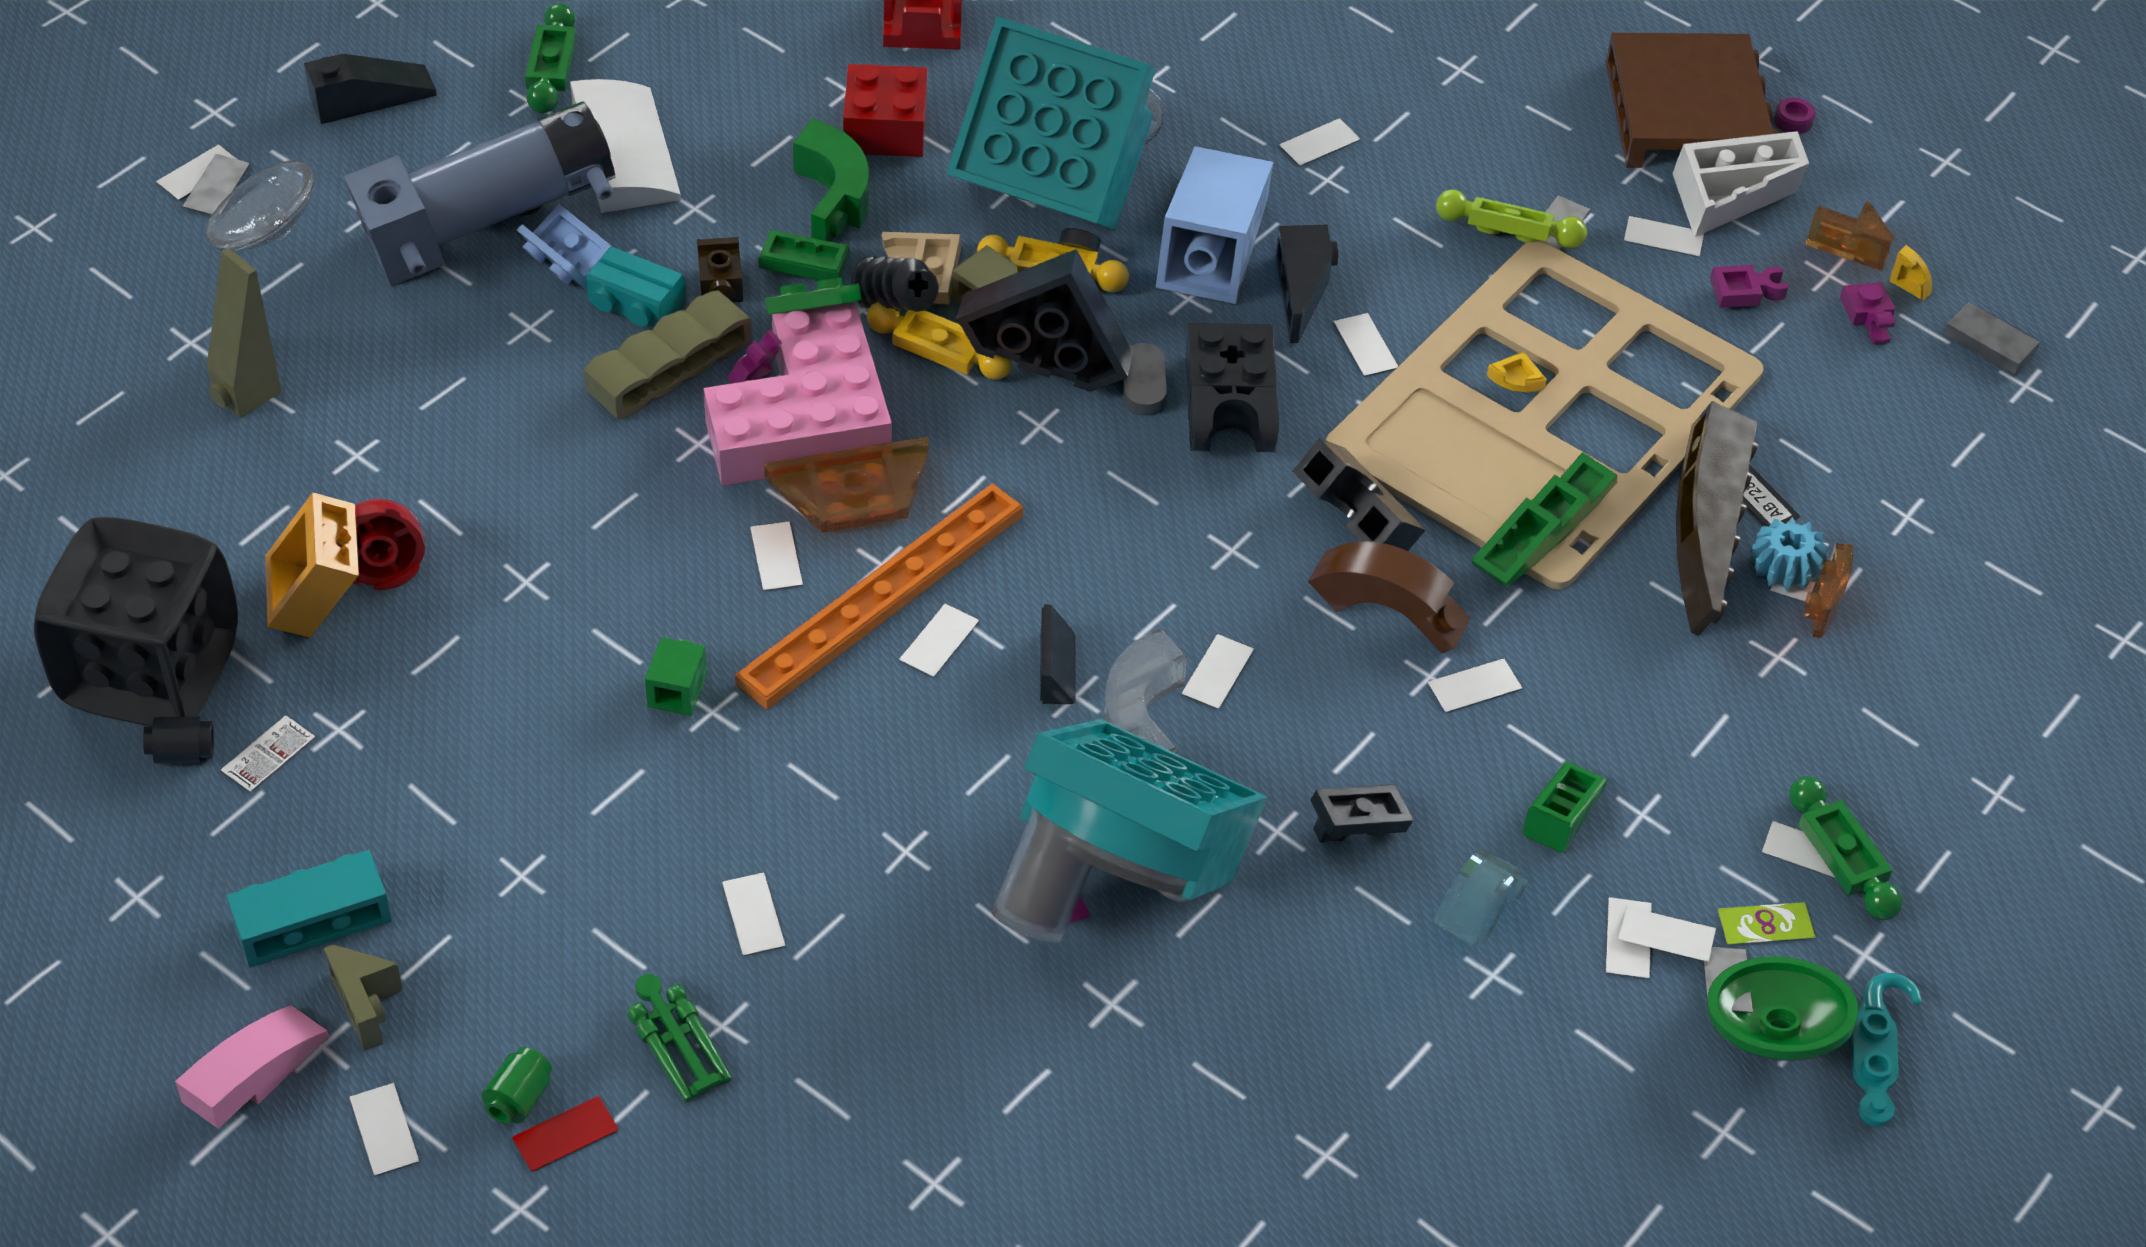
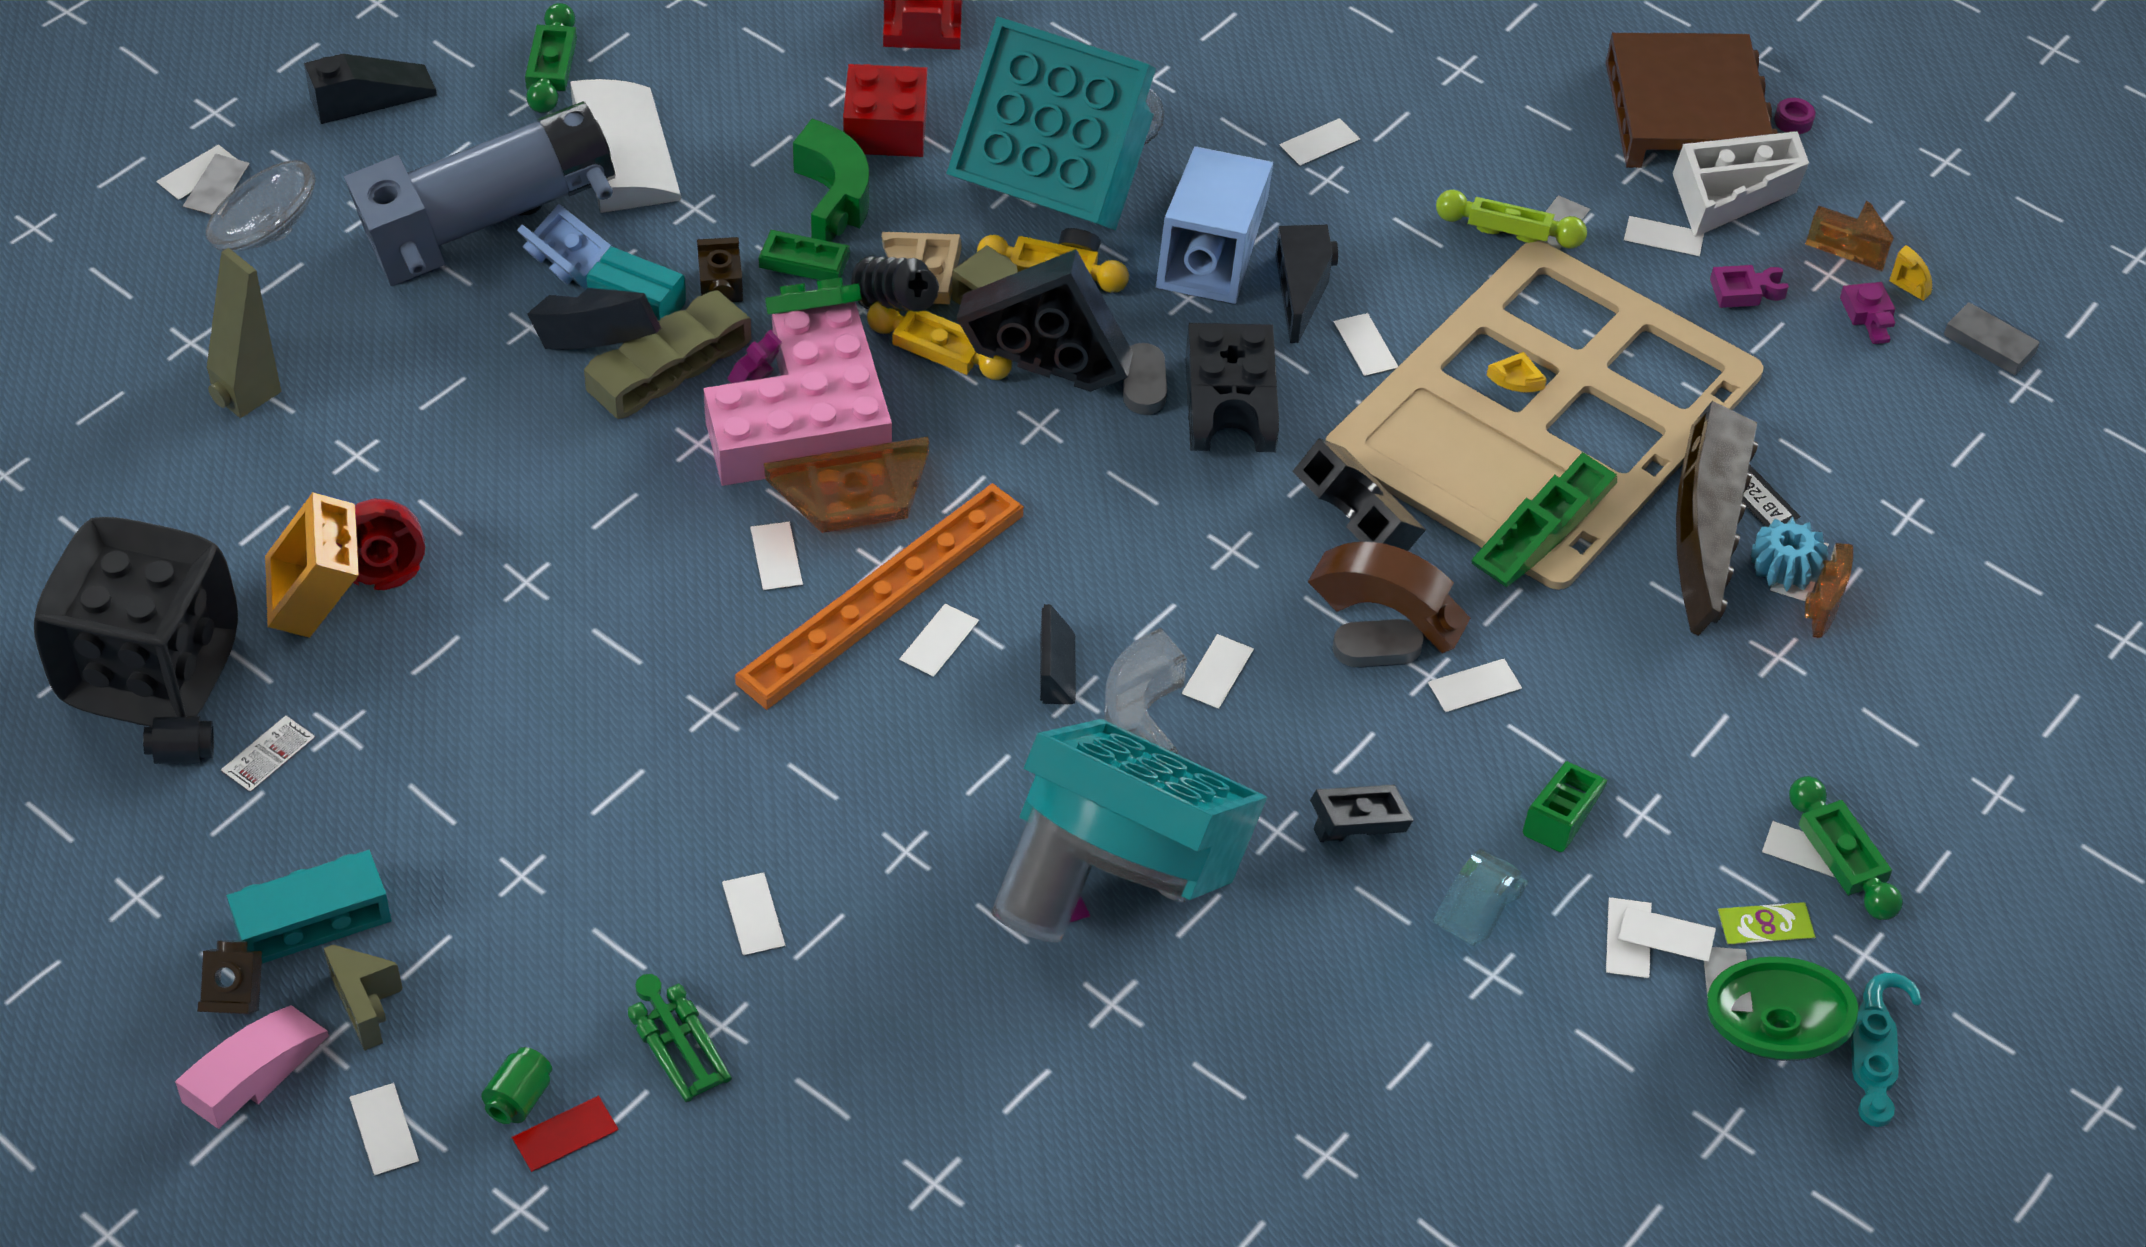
(244, 993): none -> dark brown brick
(593, 319): none -> black slope
(676, 676): green brick -> none
(1377, 643): none -> flat silver tile

